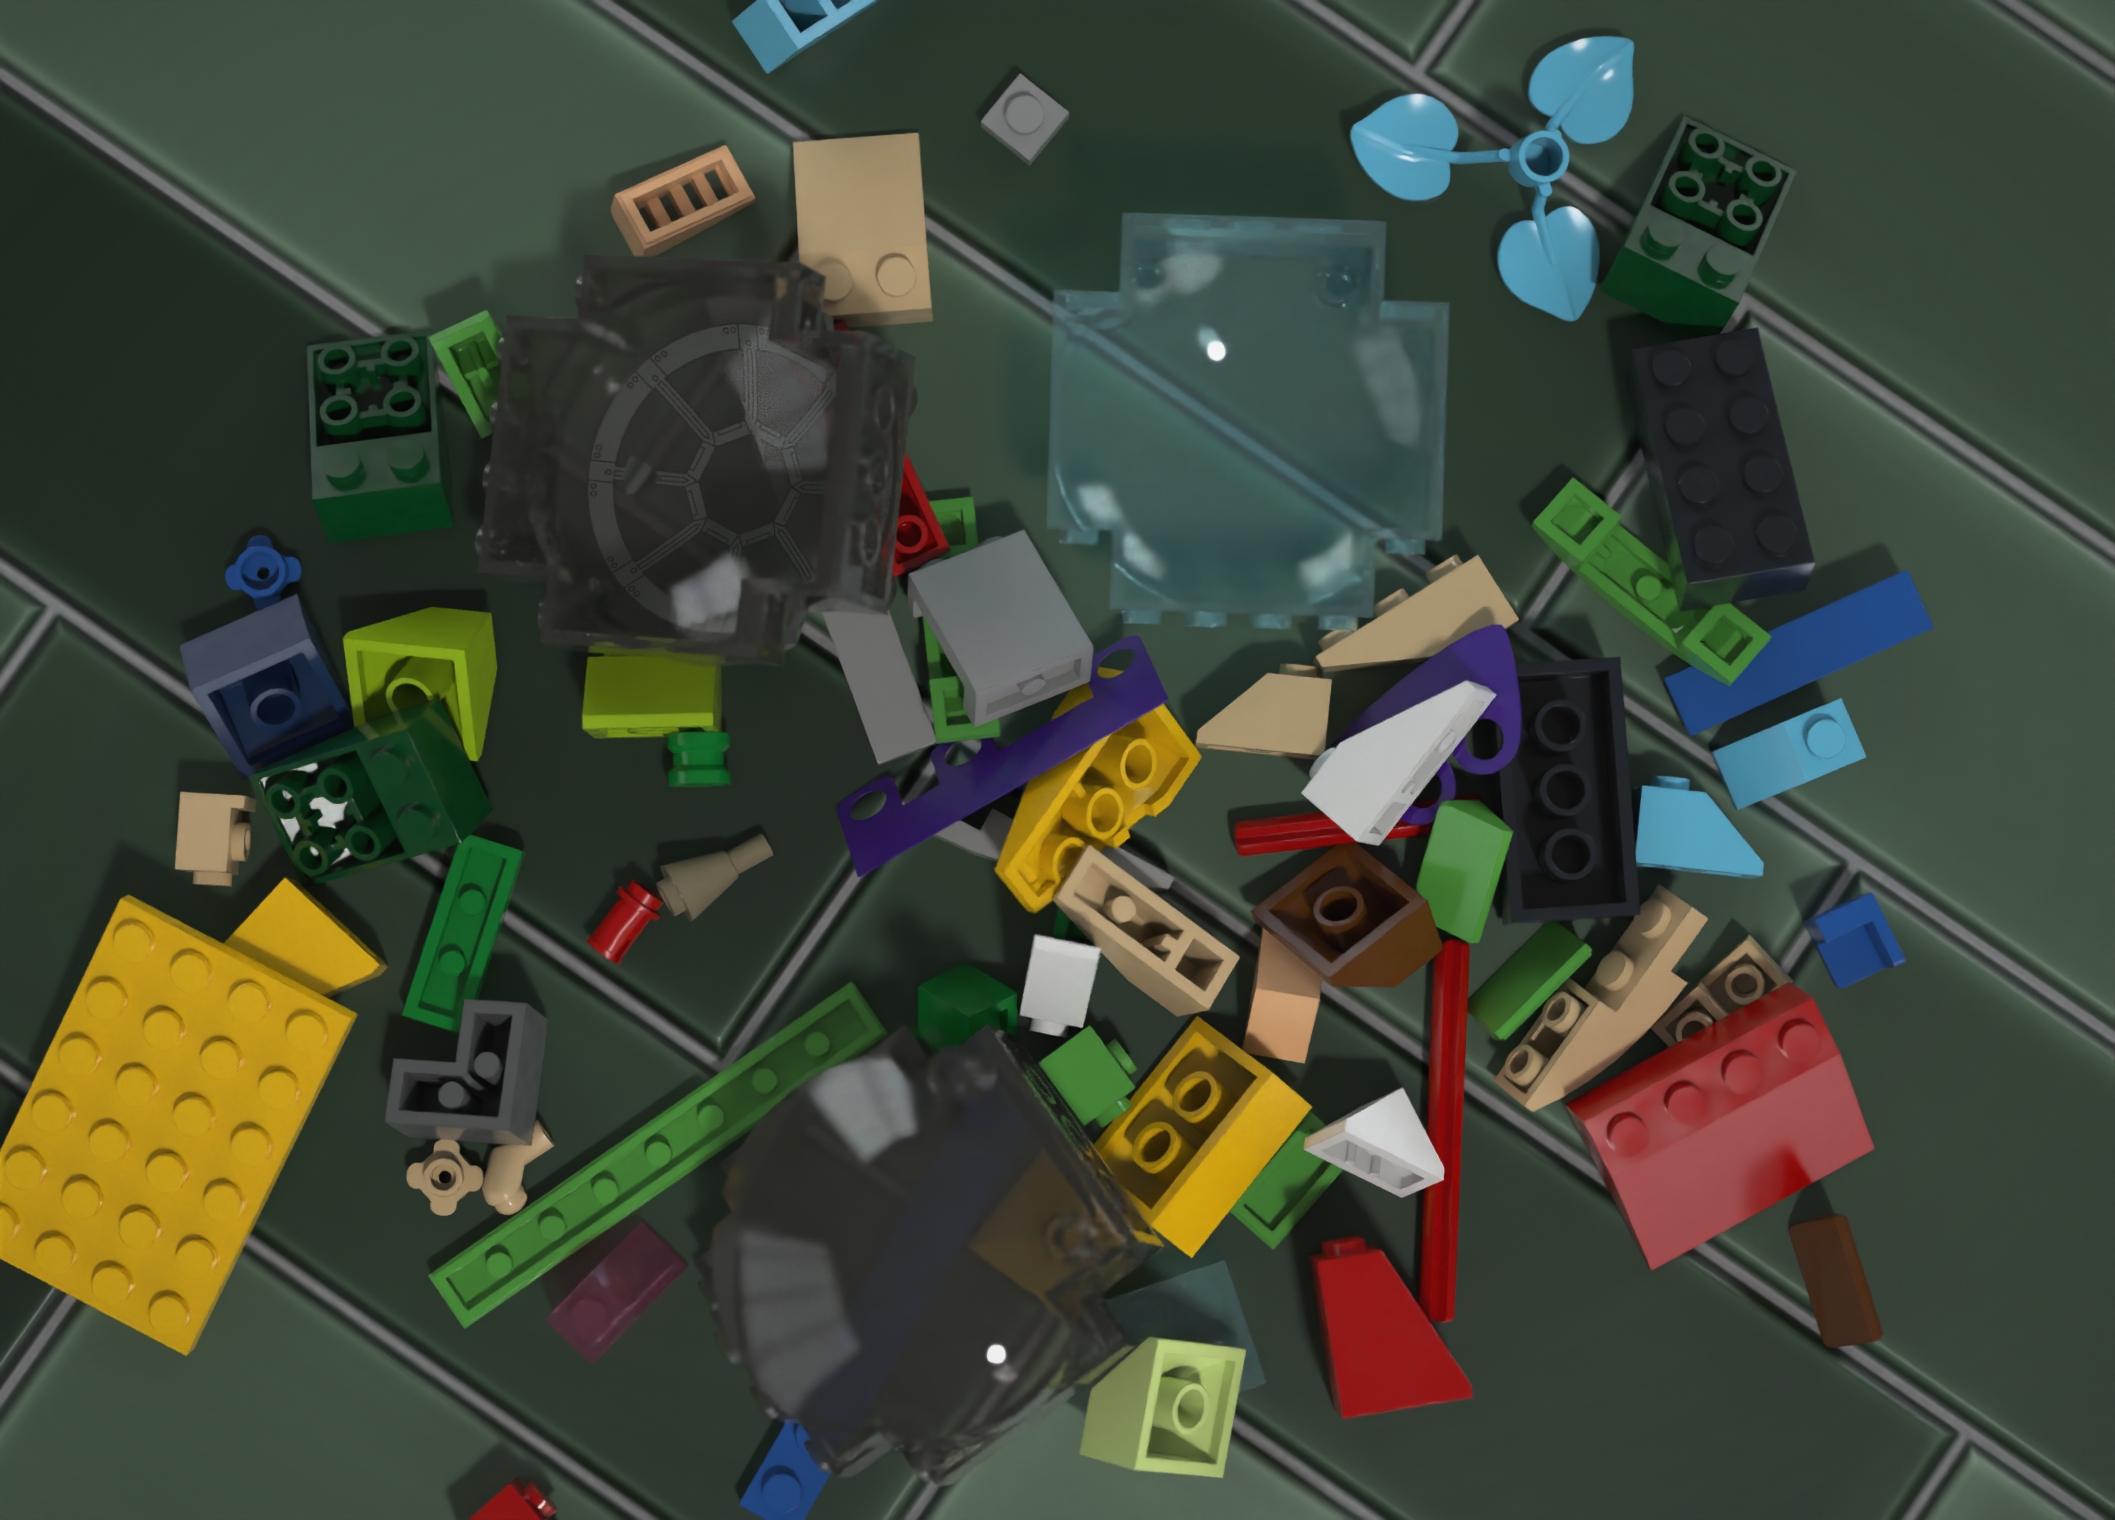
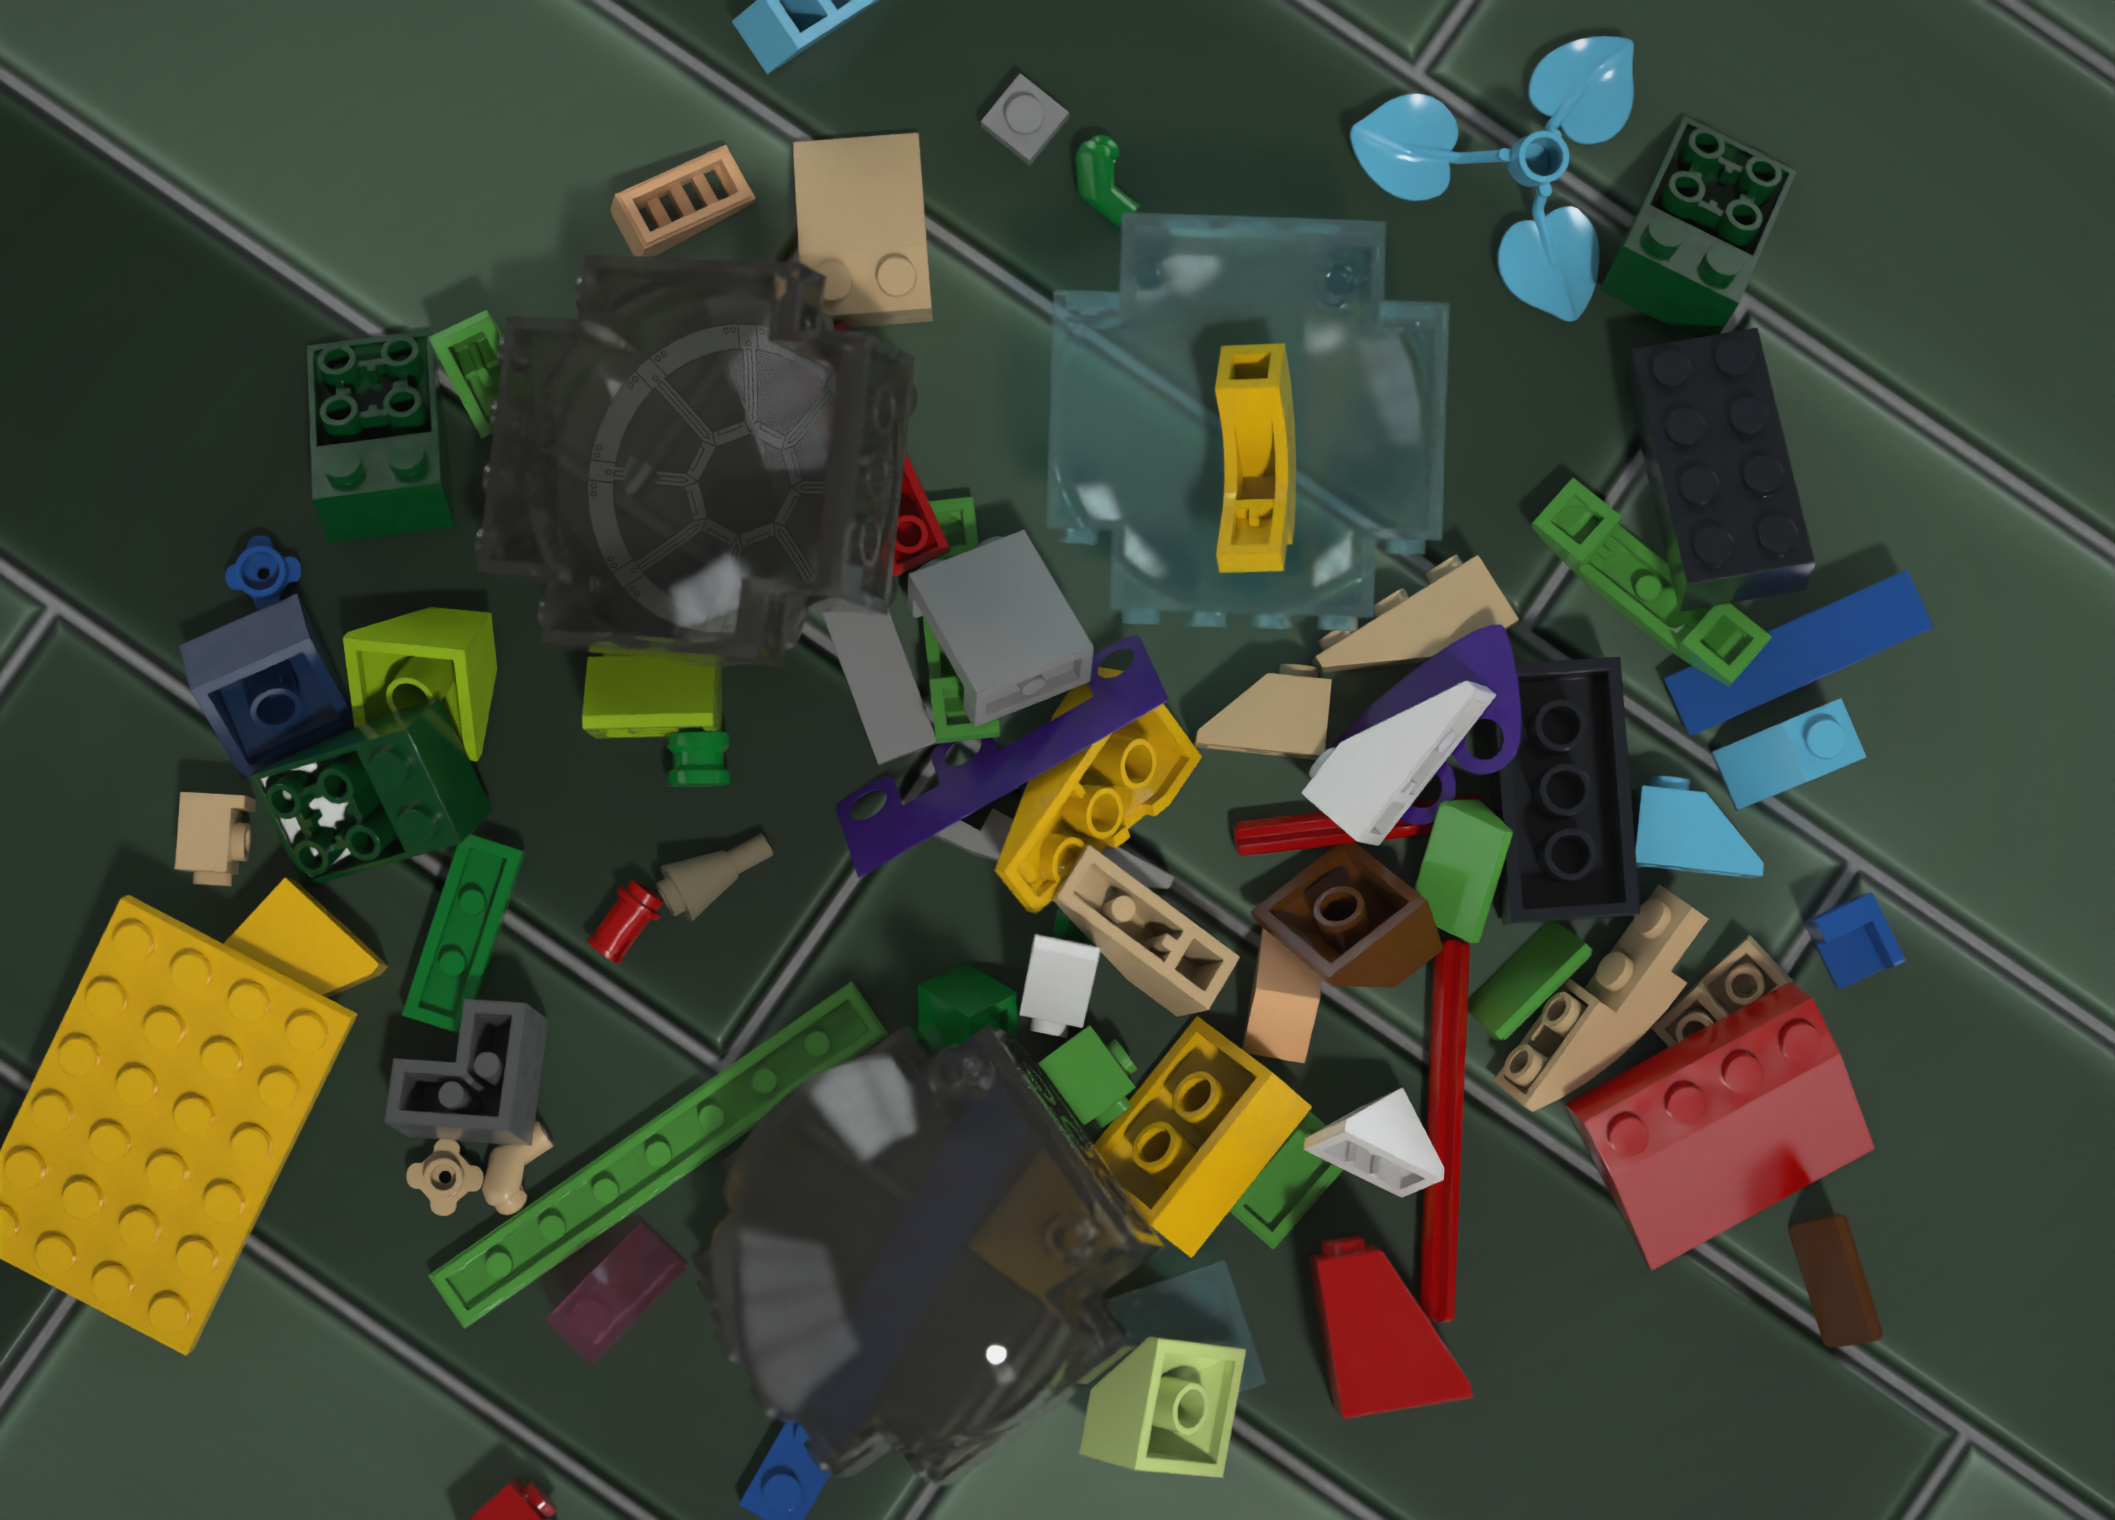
(1096, 179): none -> green arm
(1258, 458): none -> yellow arch

